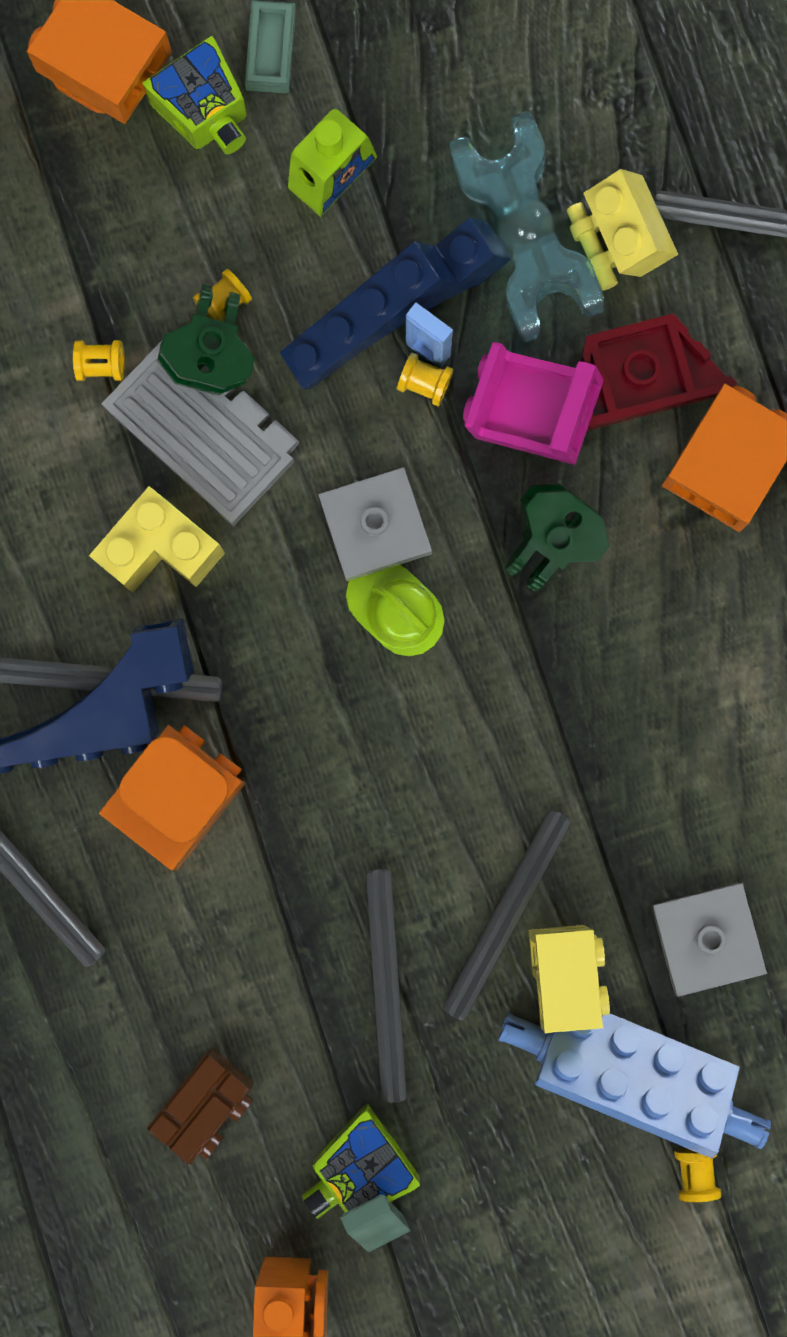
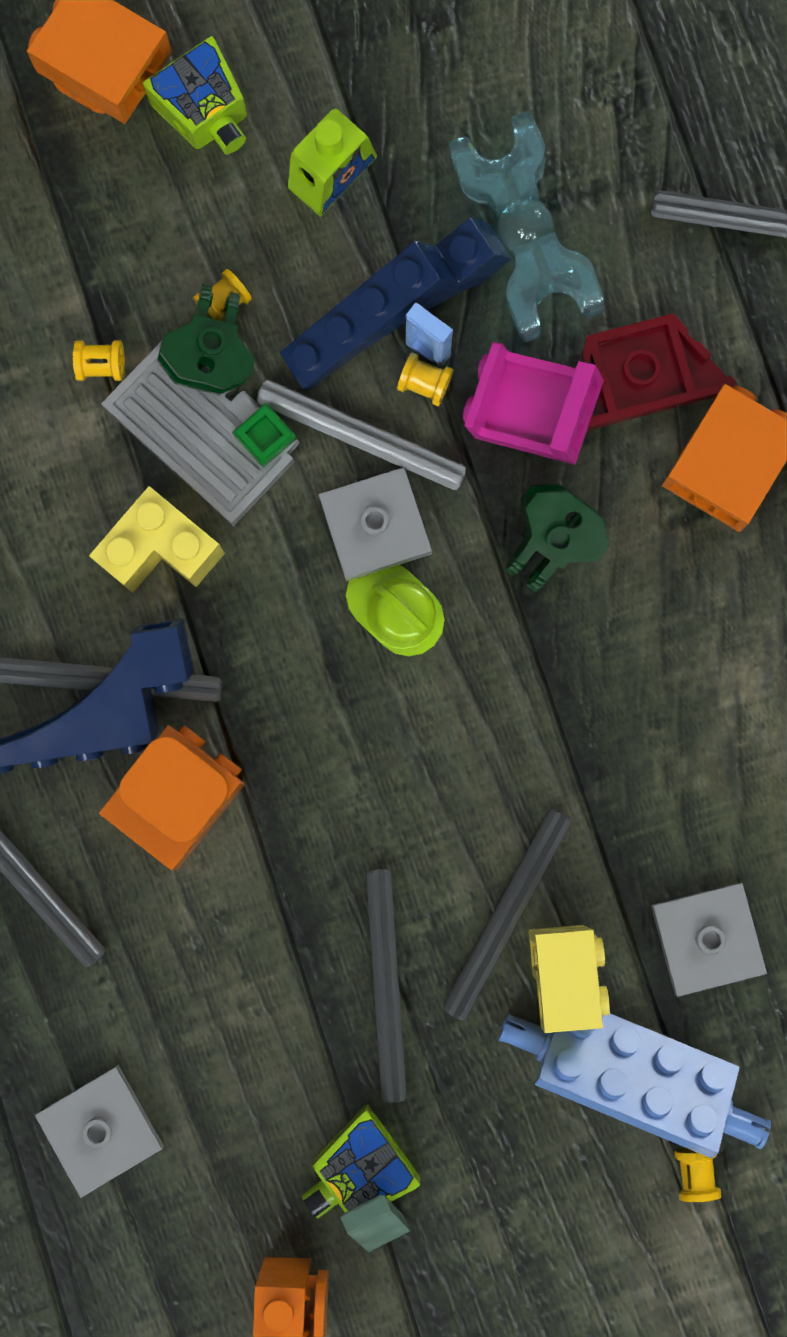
(99, 1131): none -> light grey plate
(201, 1107): reddish brown brick -> none
(264, 435): none -> green tile
(270, 46): sand green tile -> none
(362, 435): none -> light grey axle
(629, 224): light yellow brick -> none

